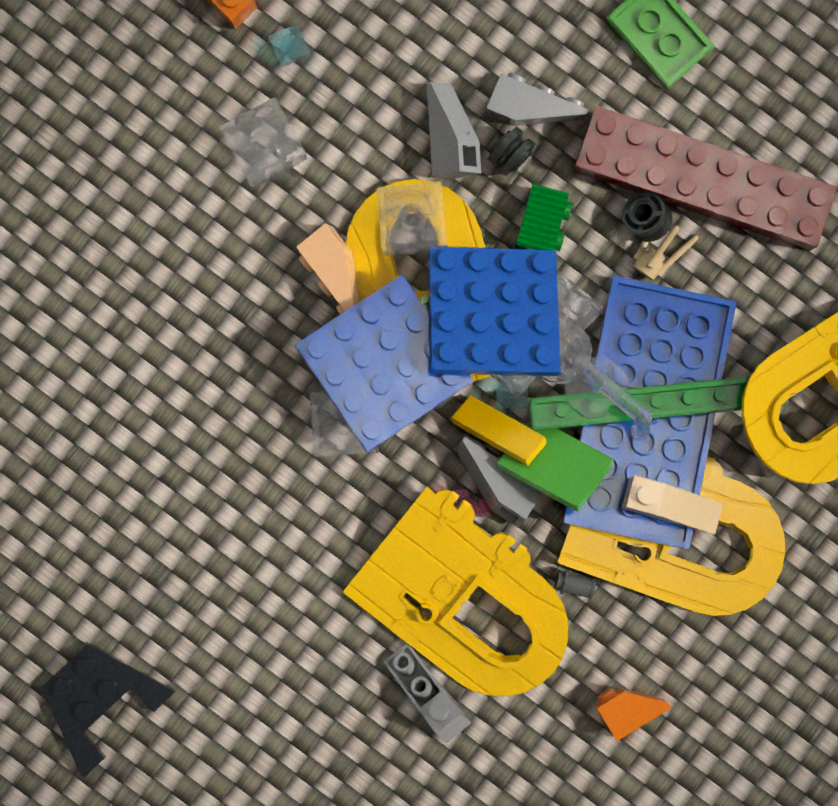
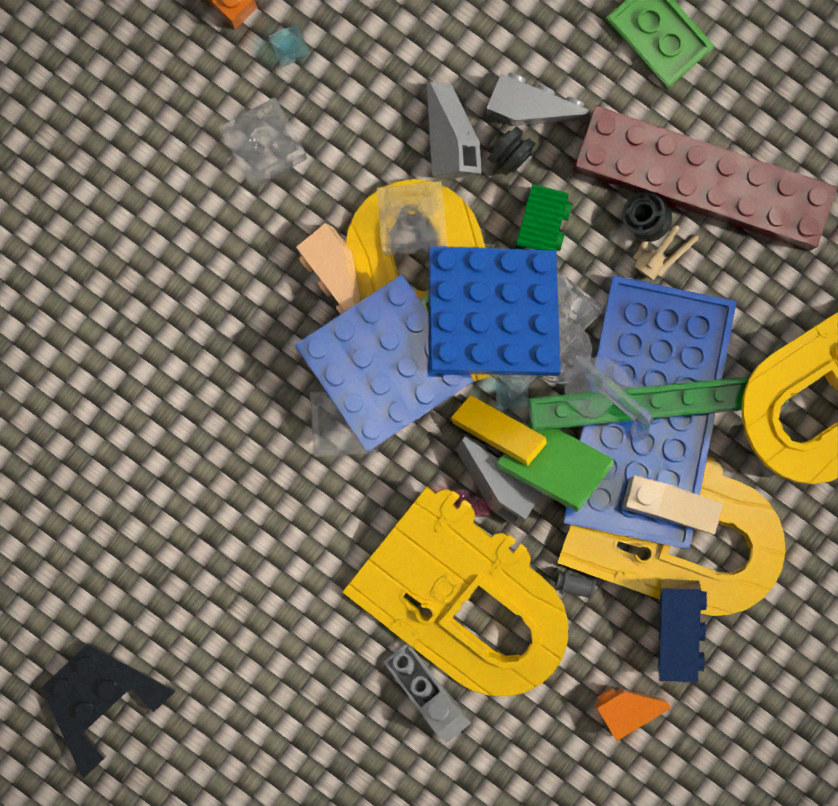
(681, 630): none -> dark blue brick

